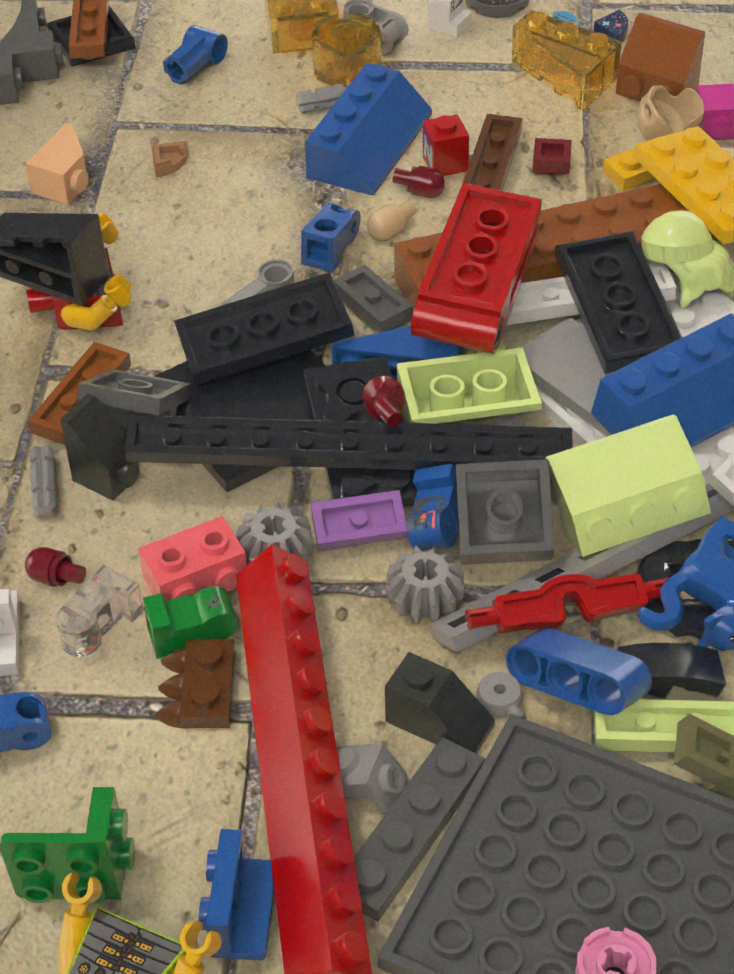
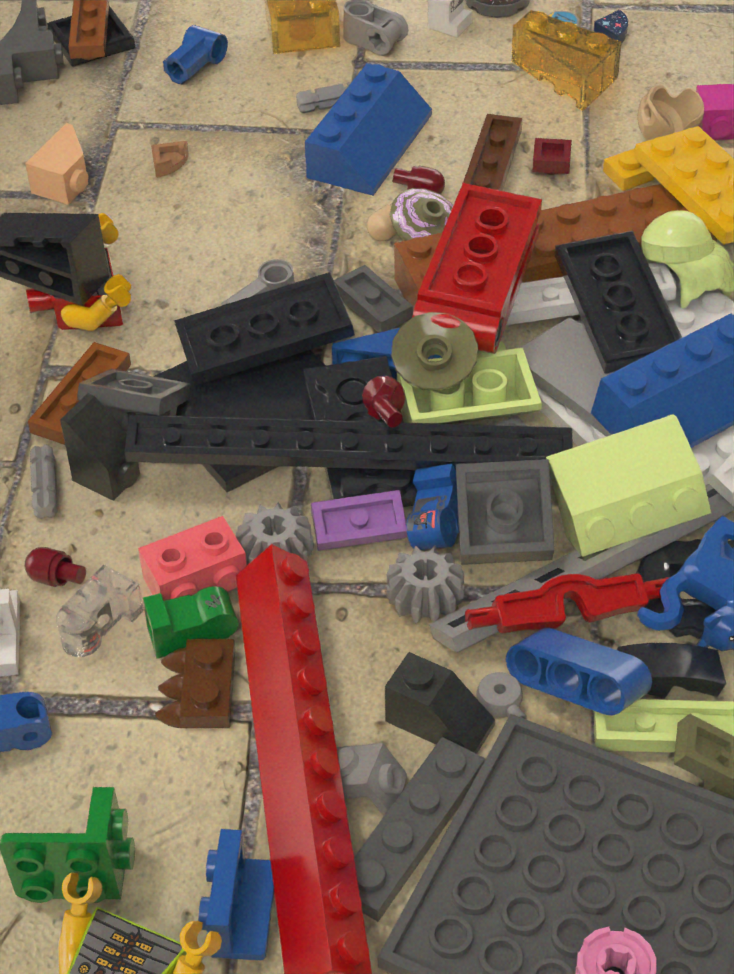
(328, 236): blue leg -> none
(344, 47): clear yellow brick -> none
(419, 213): none -> dish
(423, 338): none -> olive dish
(446, 144): red brick -> none
(659, 55): dark orange slope -> none

